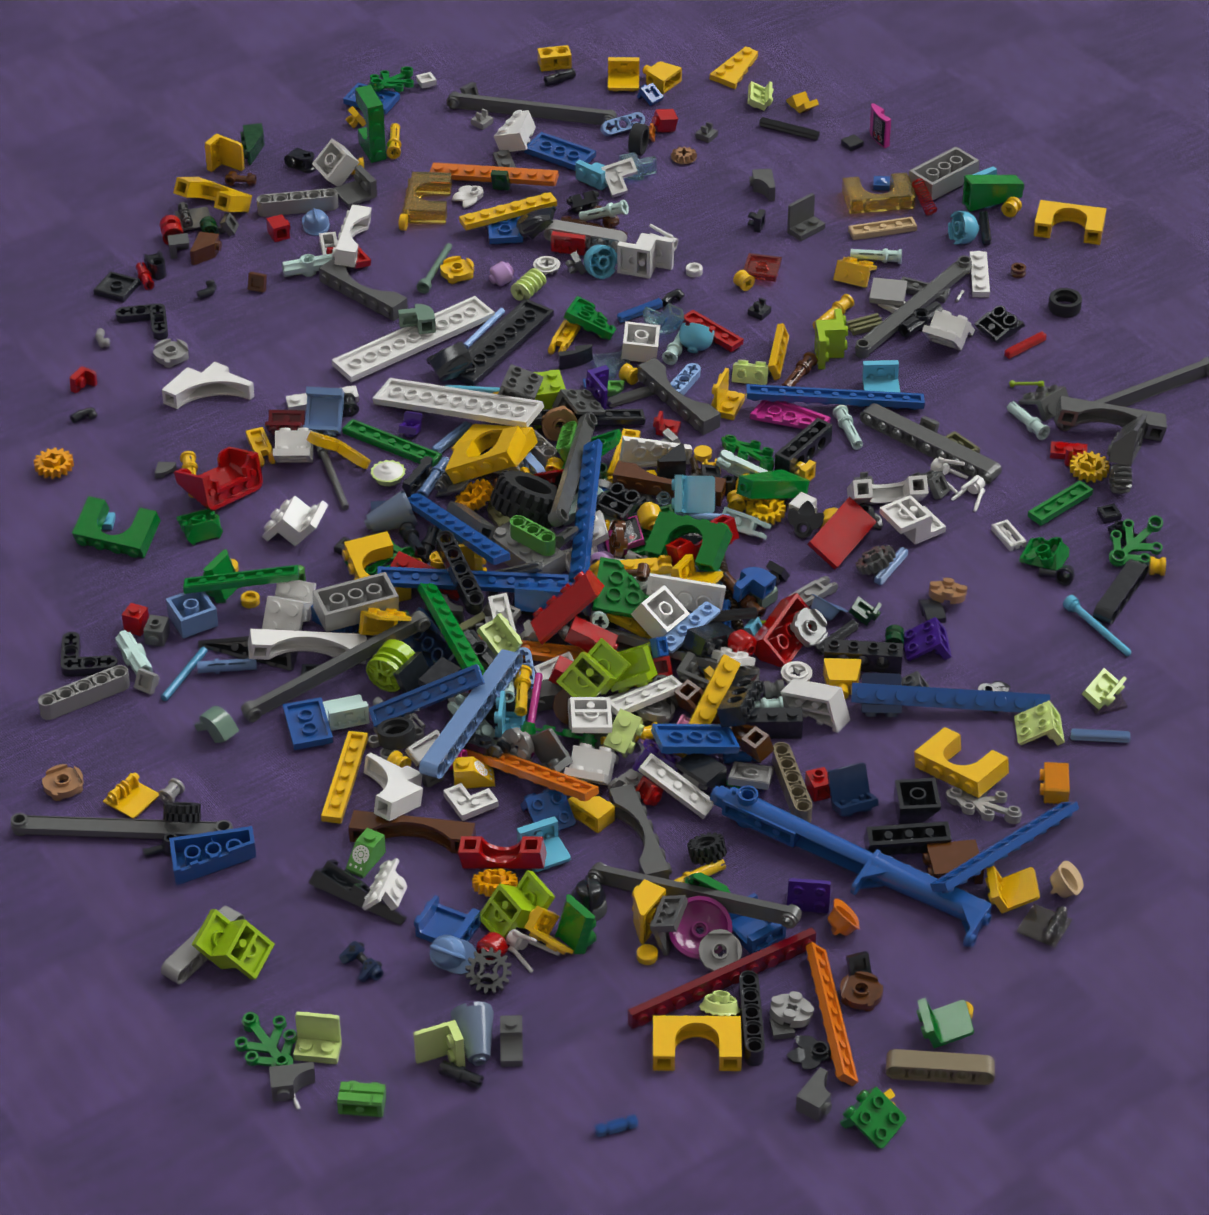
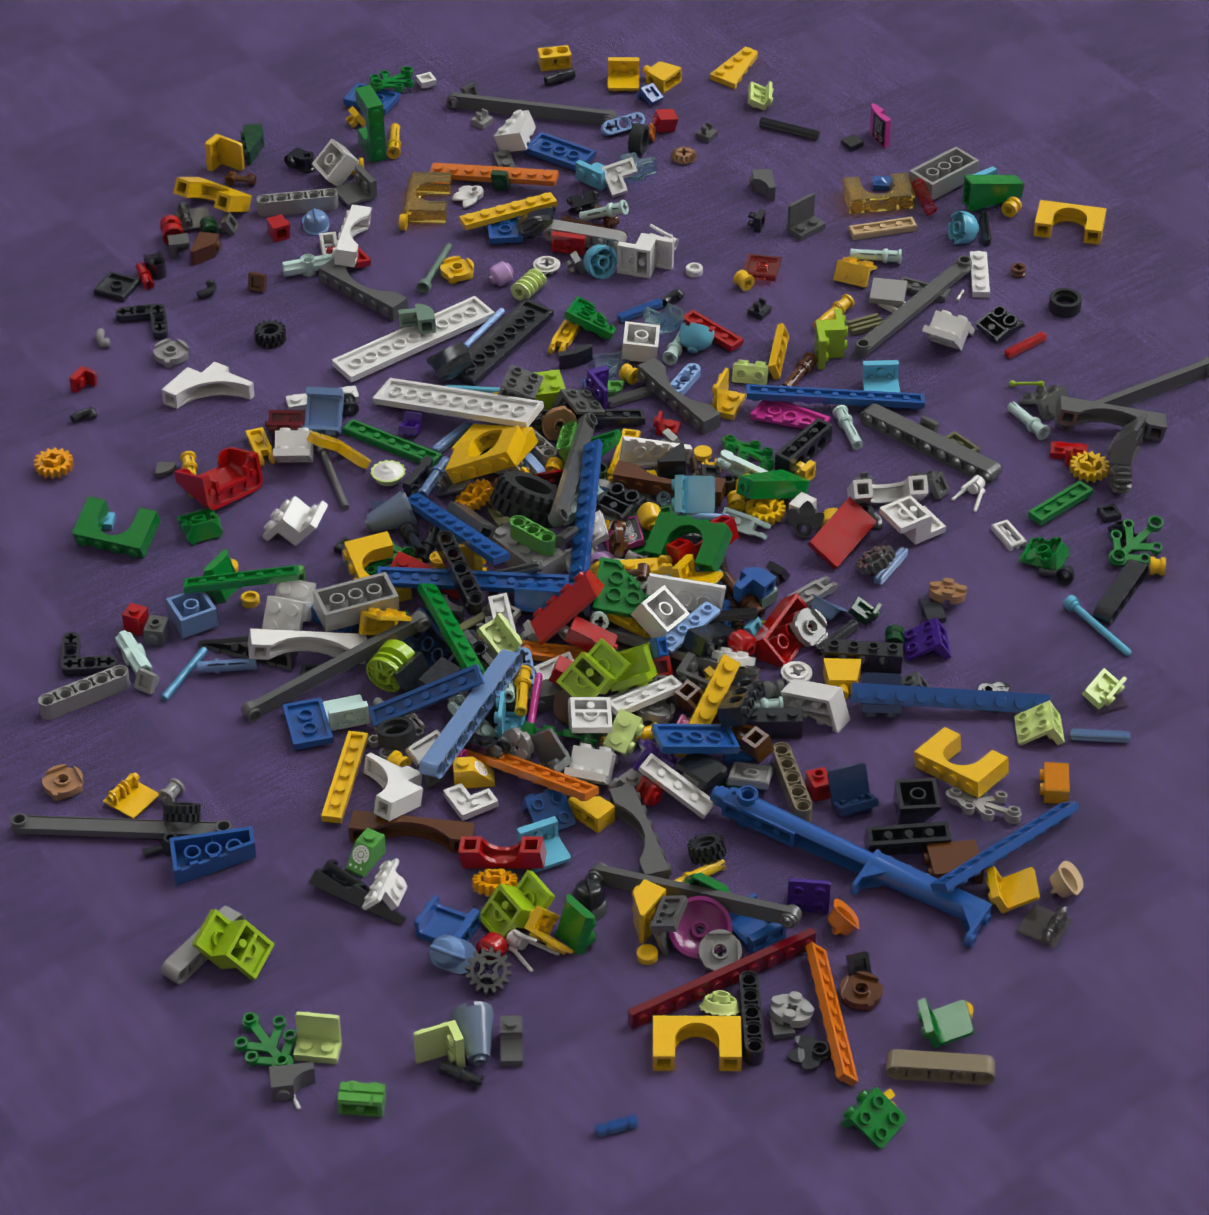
(218, 724): sand green brick -> none
(270, 334): none -> black tyre
(370, 968): dark blue piece -> none
(801, 102): yellow slope -> none
(814, 1098): dark grey arch -> none
(921, 317): black piece -> none
(941, 464): white plant -> none

